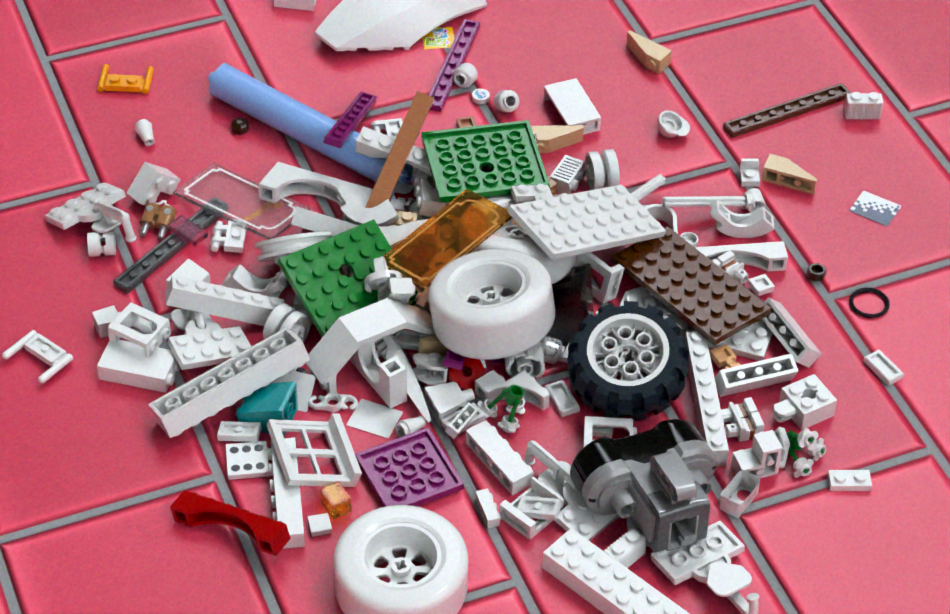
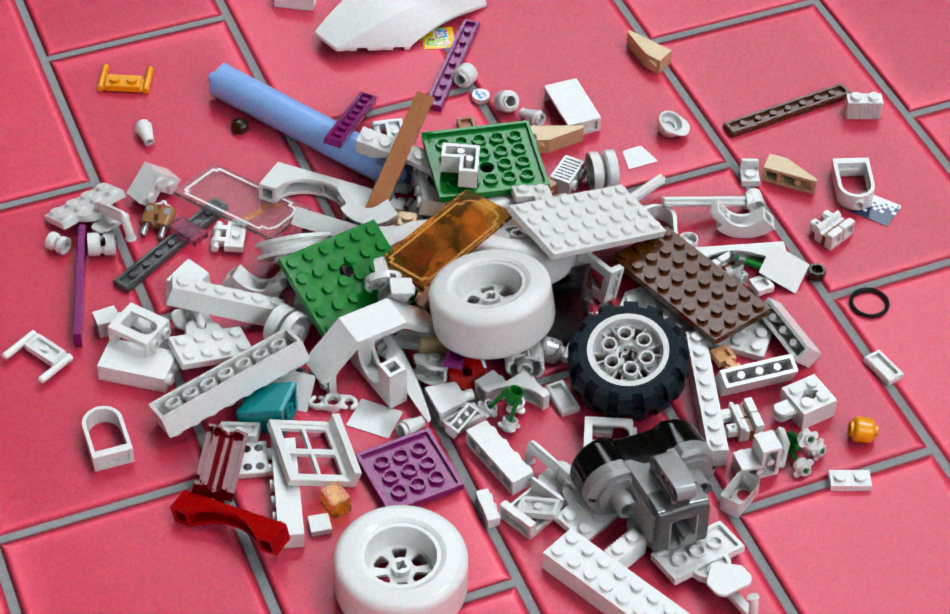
(59, 243): none -> white wheel
(80, 280): none -> magenta tile
(112, 456): none -> white window
(220, 463): none -> gear
(461, 160): none -> white brick
(535, 117): none -> white cone
(637, 157): none -> white sticker
(742, 259): none -> green piece
(784, 268): none -> white sticker
(832, 229): none -> white hips
(852, 167): none -> white window
(862, 429): none -> light orange head

